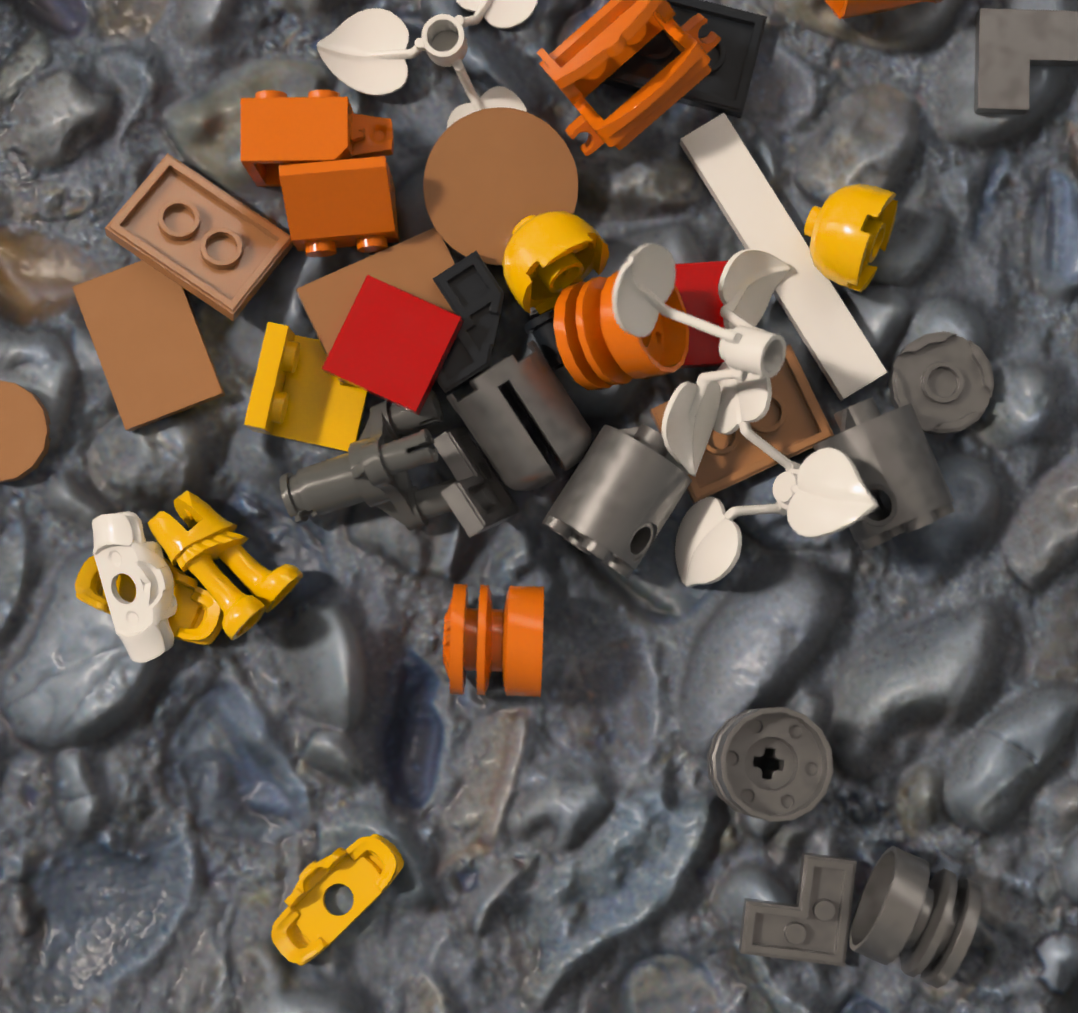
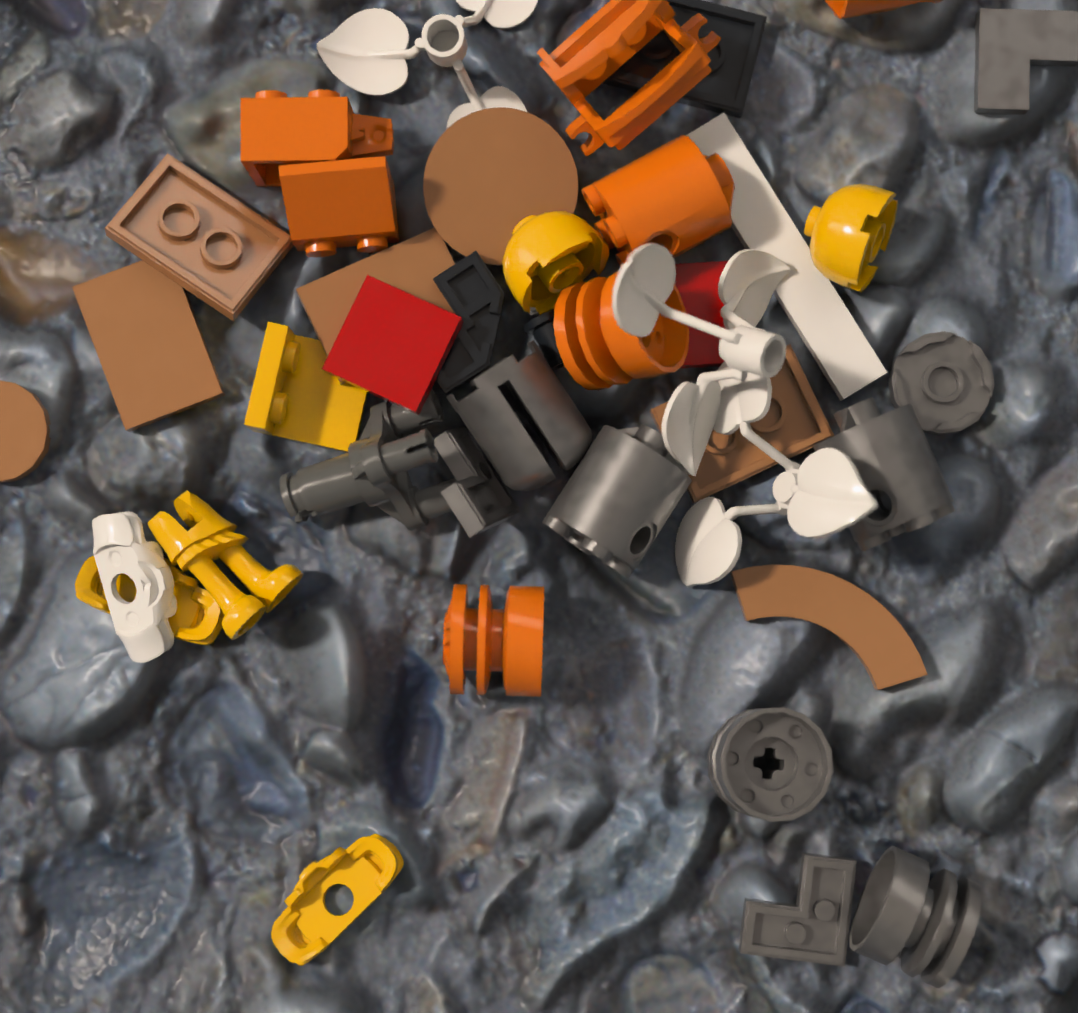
(663, 199): none -> orange cylinder
(839, 608): none -> medium nougat tile

